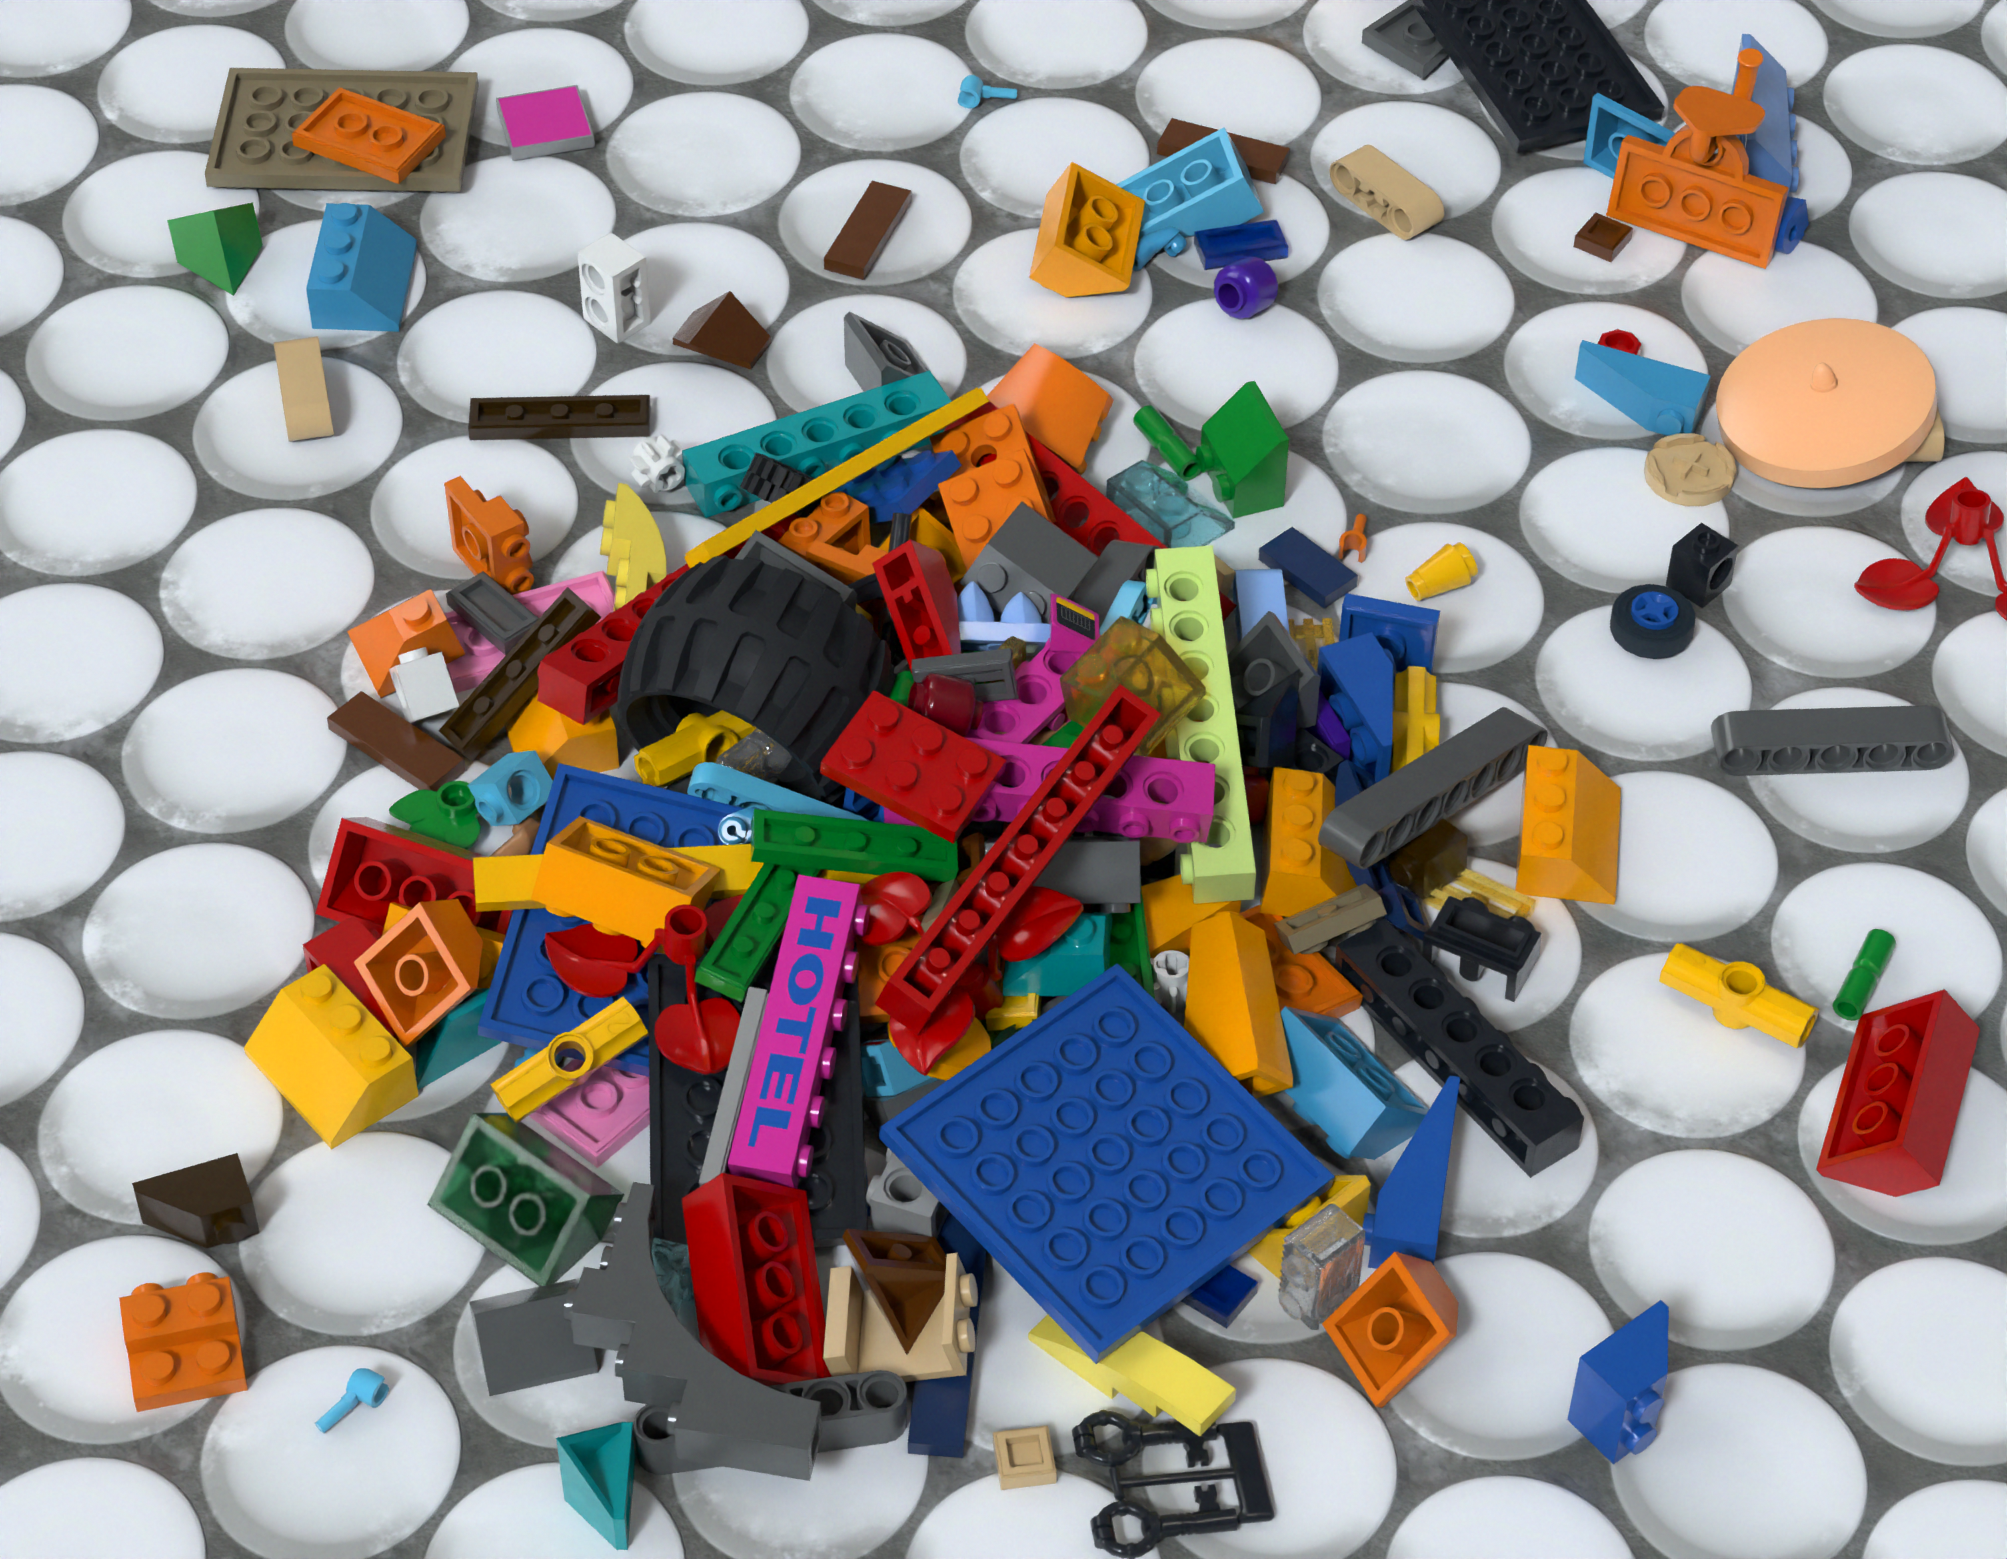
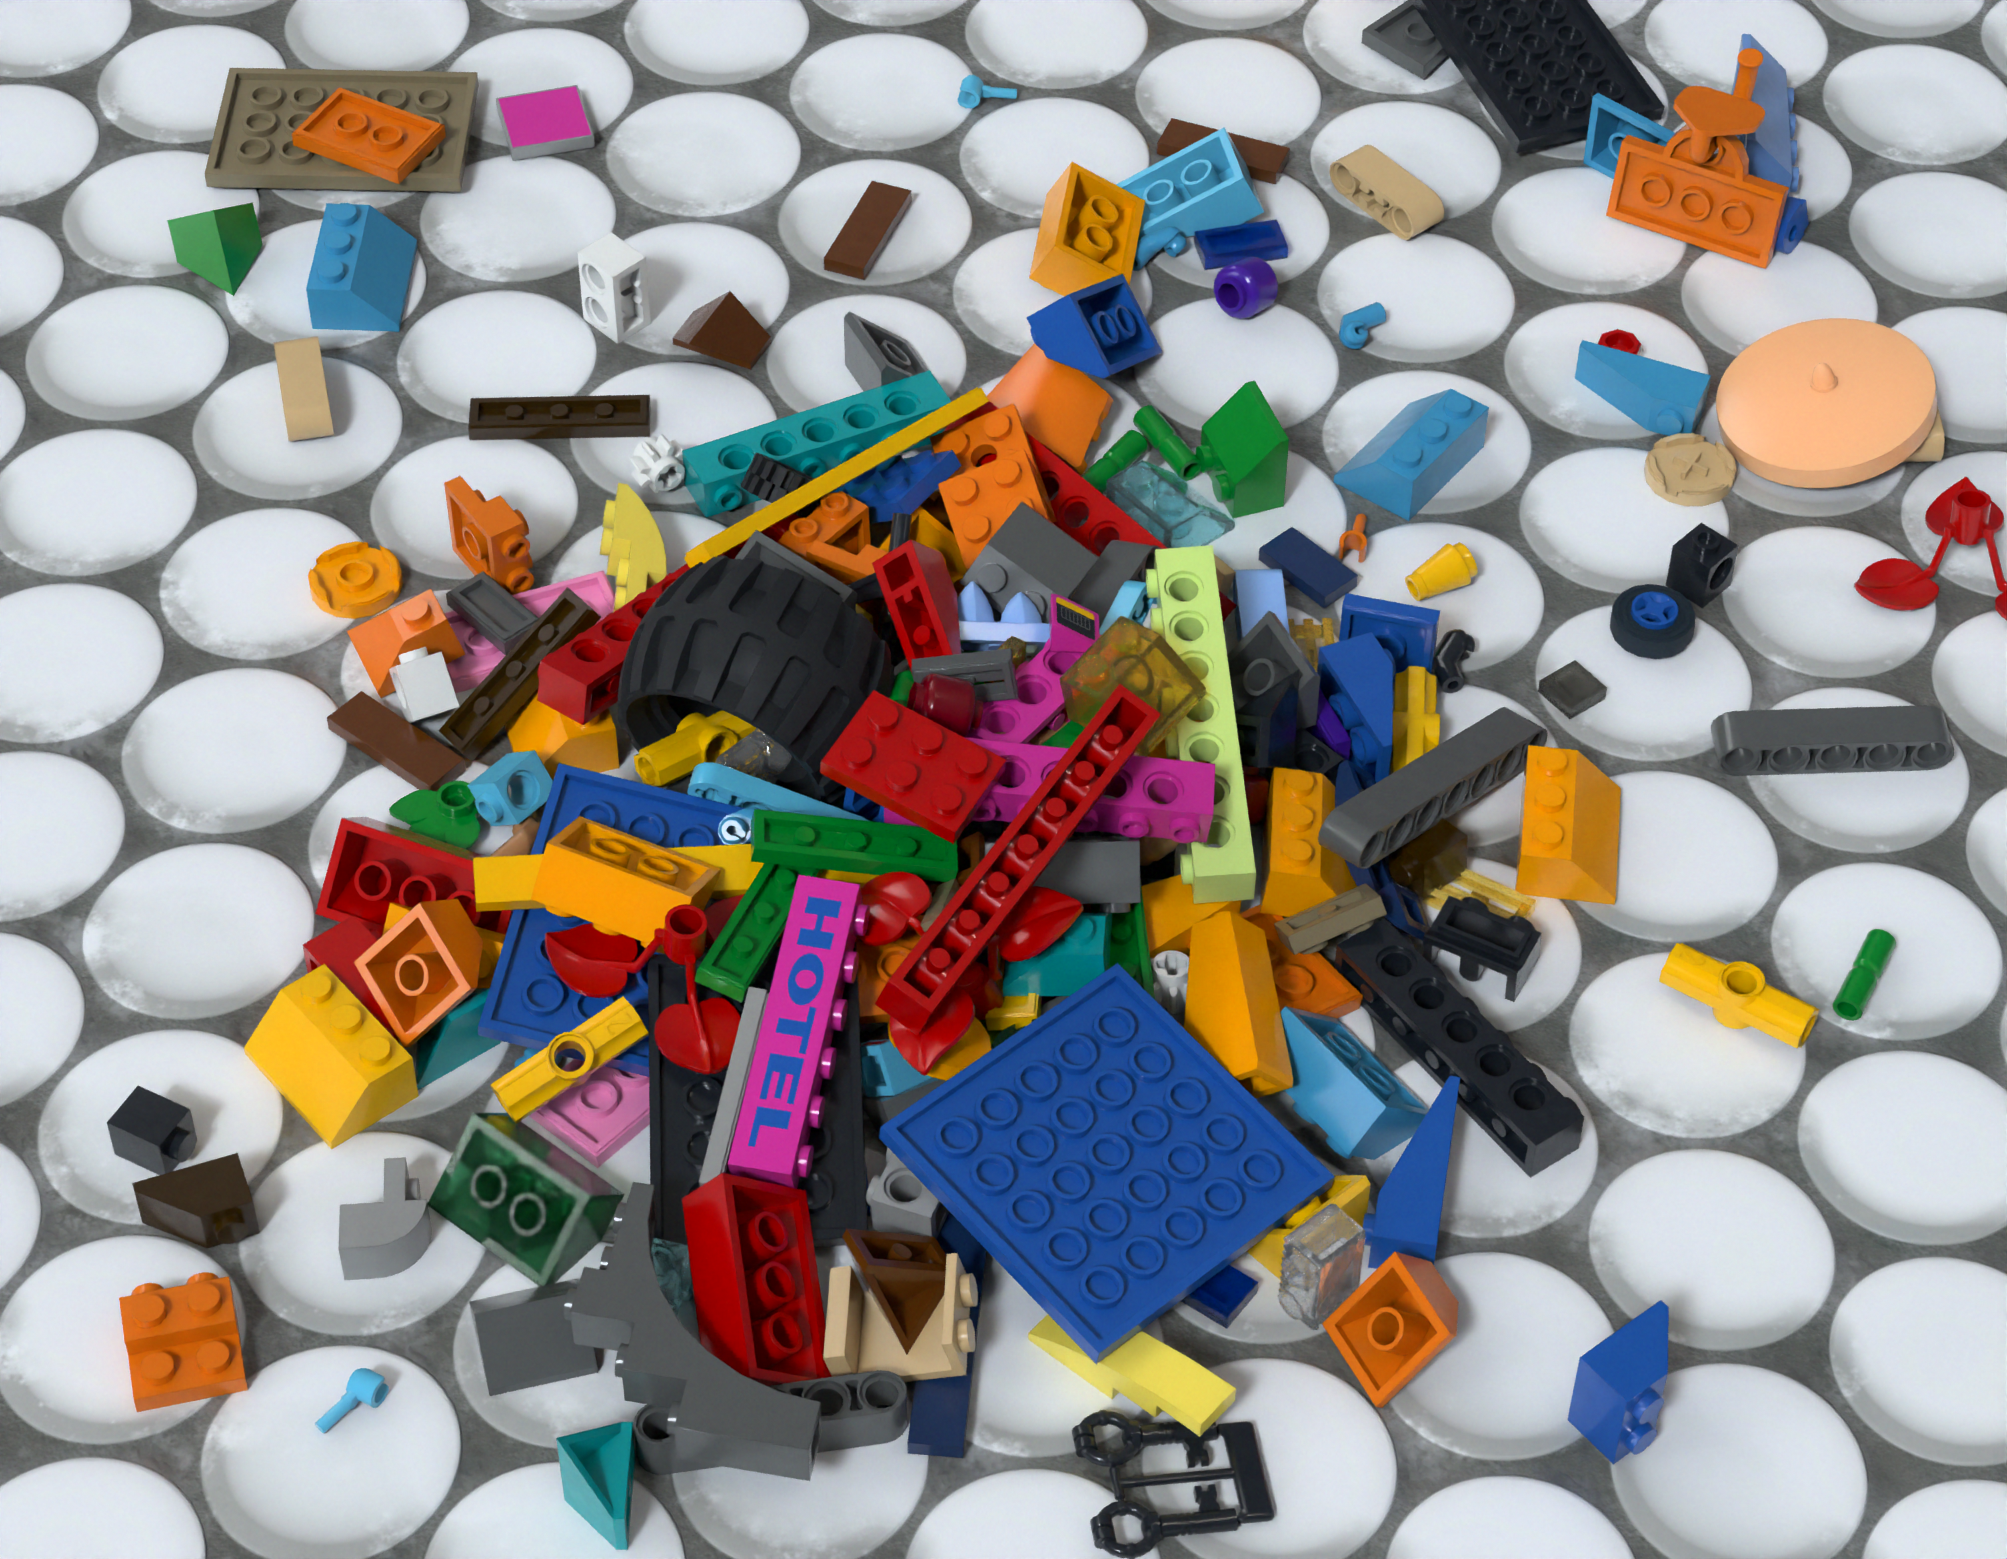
(152, 1131): none -> black brick
(355, 580): none -> light orange tile
(385, 1235): none -> light grey brick
(1024, 1457): tan tile -> none
(1095, 329): none -> blue slope
(1116, 459): none -> green piece
(1354, 325): none -> dark azure arm
(1417, 452): none -> dark azure slope
(1447, 653): none -> black arm
(1572, 689): none -> clear smoke tile
(1603, 237): reddish brown tile -> none
(1900, 1096): red slope -> none

